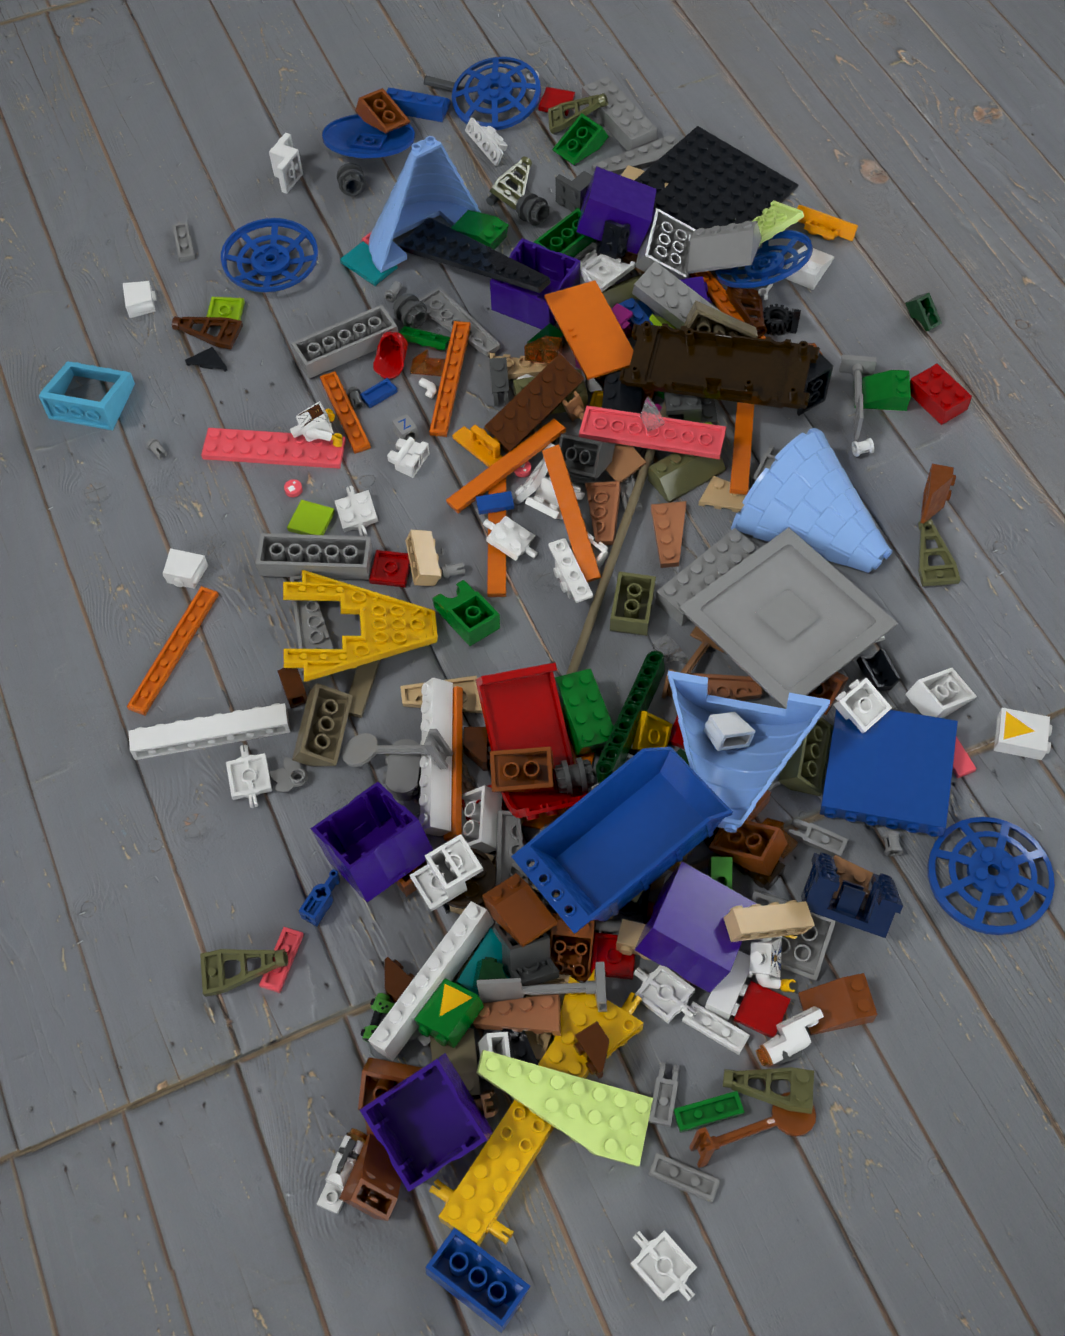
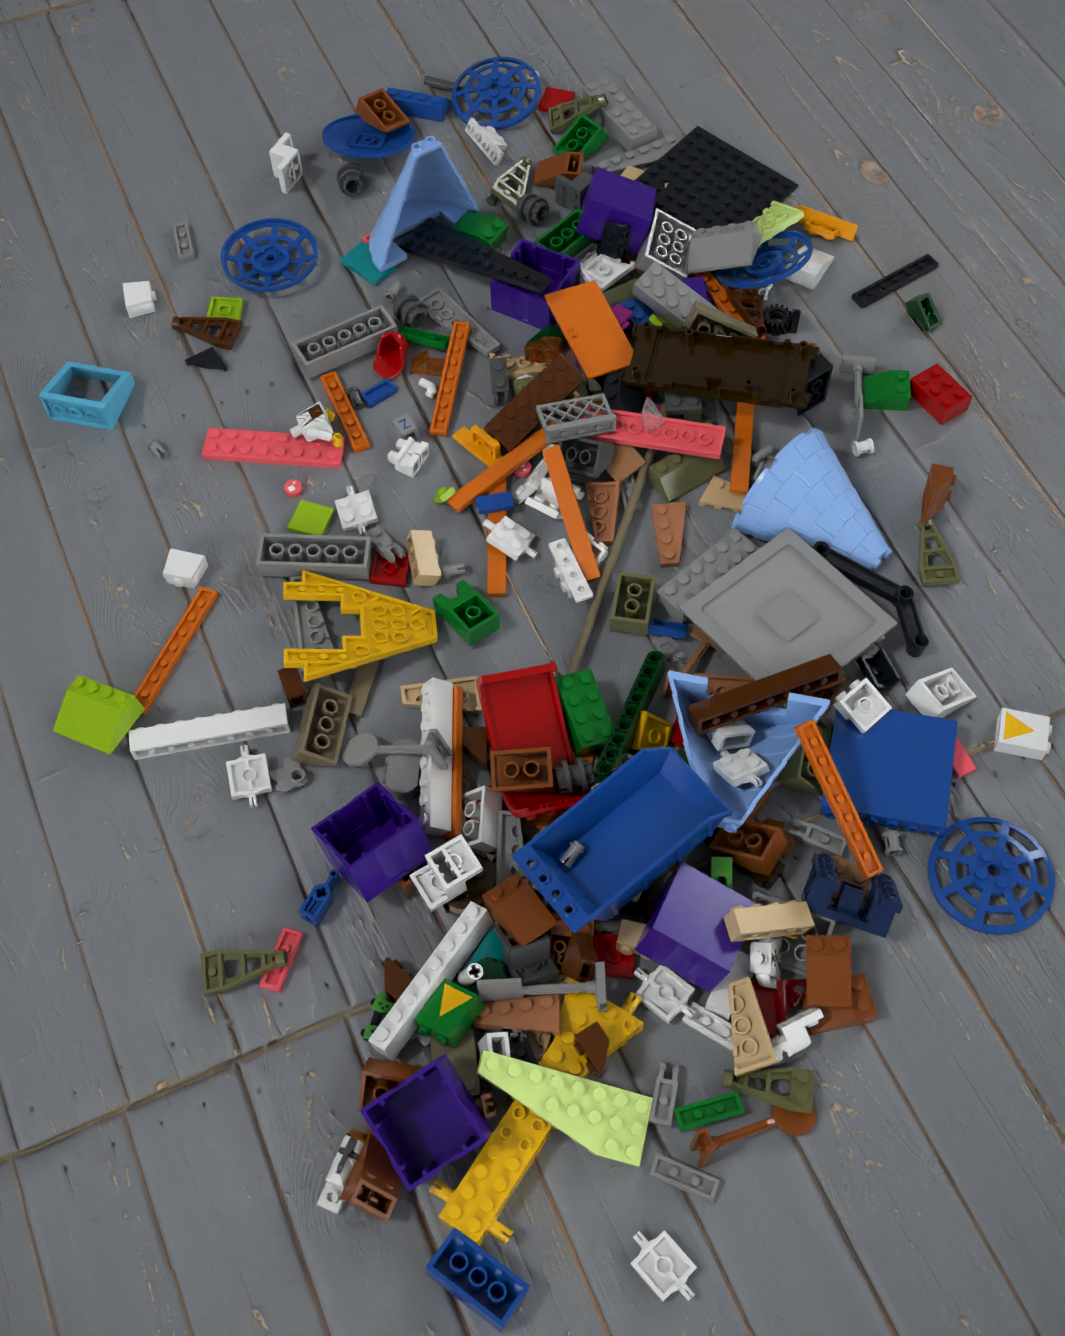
(96, 714): none -> lime slope
(384, 544): none -> light grey hinge
(443, 494): none -> lime plate
(470, 974): none -> white piece
(566, 164): none -> dark orange slope
(573, 852): none -> light grey pin
(577, 427): none -> light grey fence
(579, 958): none -> reddish brown slope
(667, 628): none -> blue tile
(741, 767): none -> white plate
(750, 1035): none -> tan wing
(761, 454): none -> light grey arm
(763, 694): none -> reddish brown brick
(788, 995): none -> dark red tile
(829, 971): none -> dark orange slope
(838, 799): none -> orange tile
(894, 281): none -> black tile
(899, 595): none -> black piece

